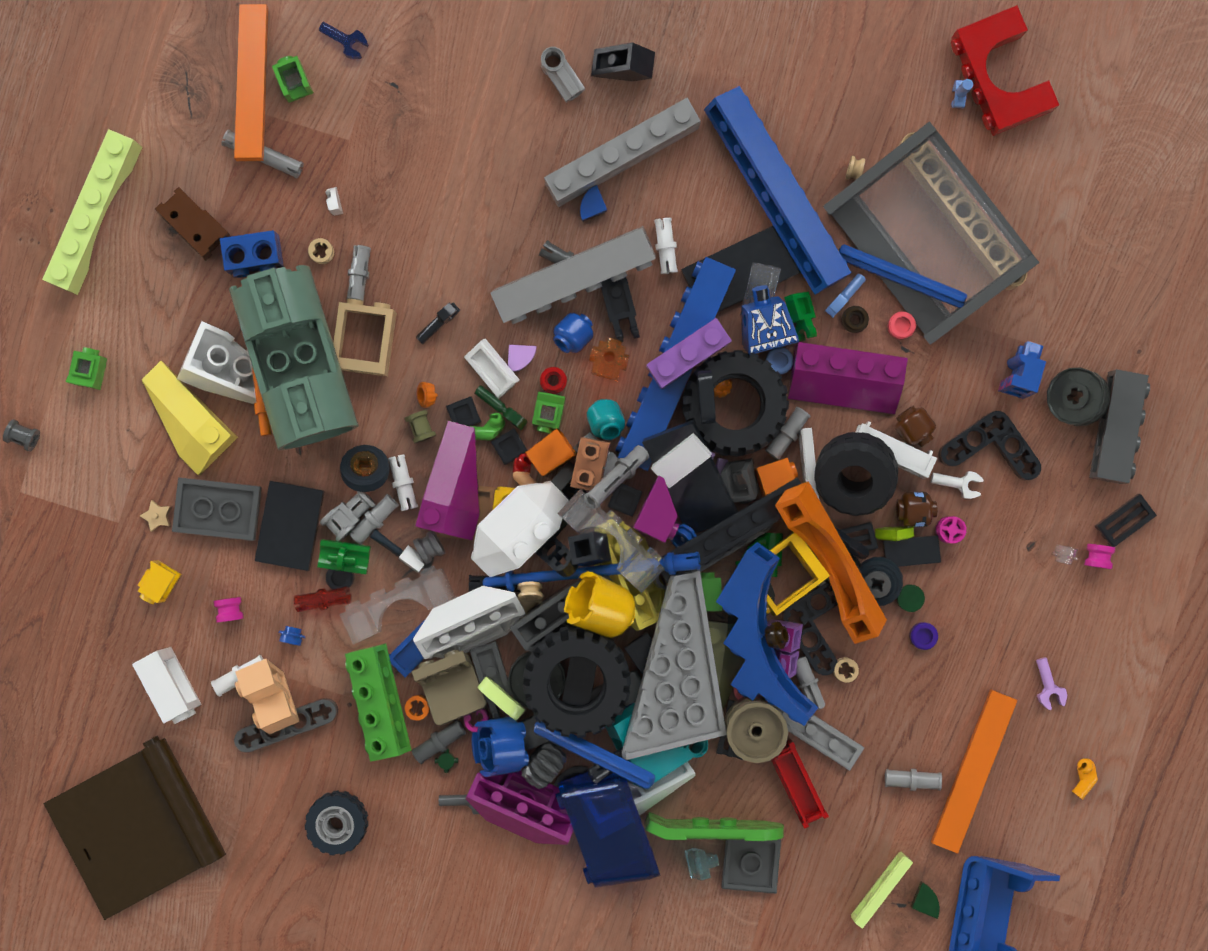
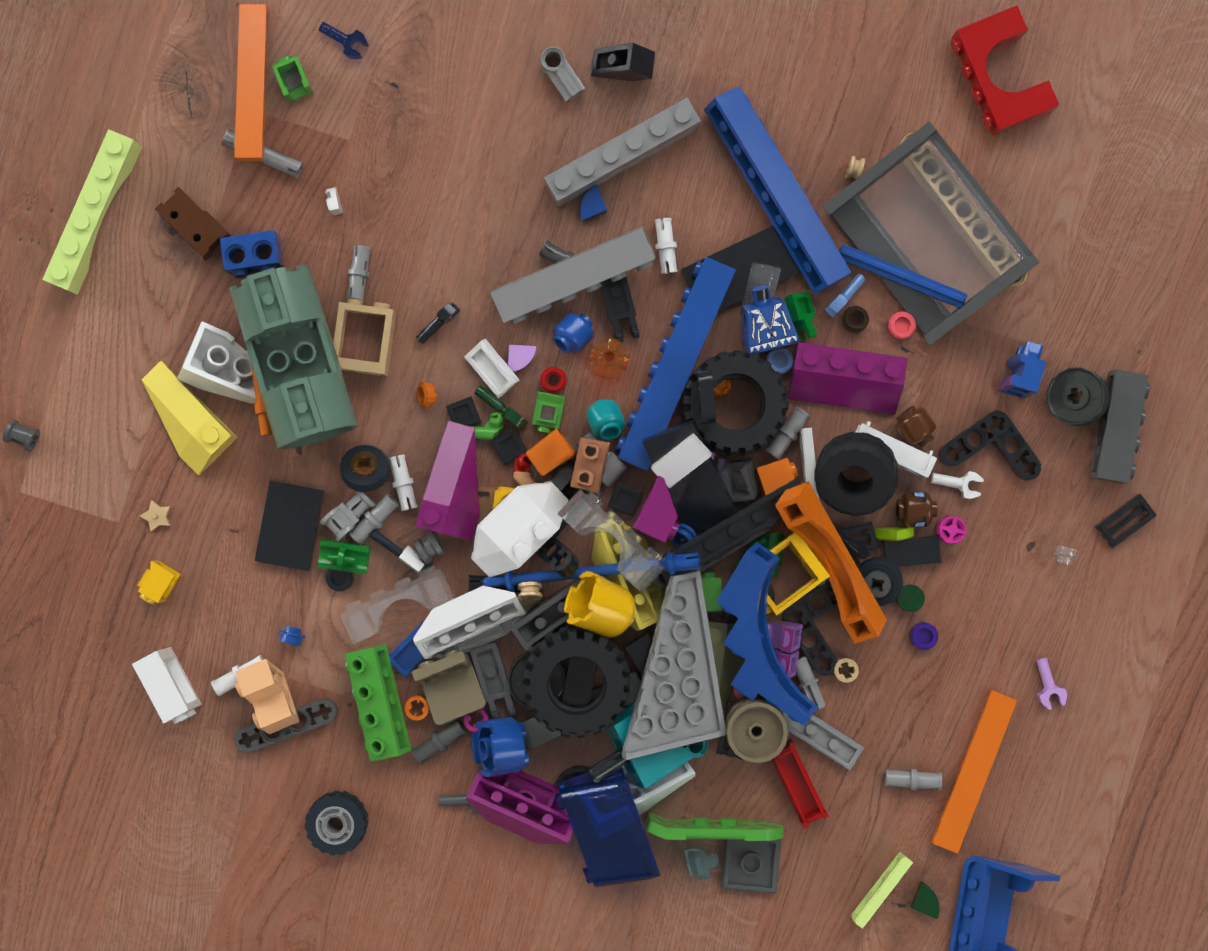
(87, 368): bright green window -> none
(134, 828): dark brown door -> none
(216, 509): dark grey plate -> none
(228, 609): dark pink wheel -> none
(312, 250): tan bush -> none
(322, 599): clear red pin -> none
(420, 426): olive bush -> none
(446, 761): dark green piece -> none
(501, 698): yellowish green beam -> none
(544, 765): dark grey gear -> none
(589, 549): black brick -> none
(598, 756): blue axle -> none
(623, 470): light grey pin -> none
(688, 353): medium lavender arch -> none
(776, 635): dark brown plate -> none
(961, 88): medium blue bar -> none
(1087, 777): light orange arm -> none
(1099, 556): dark pink wheel -> none

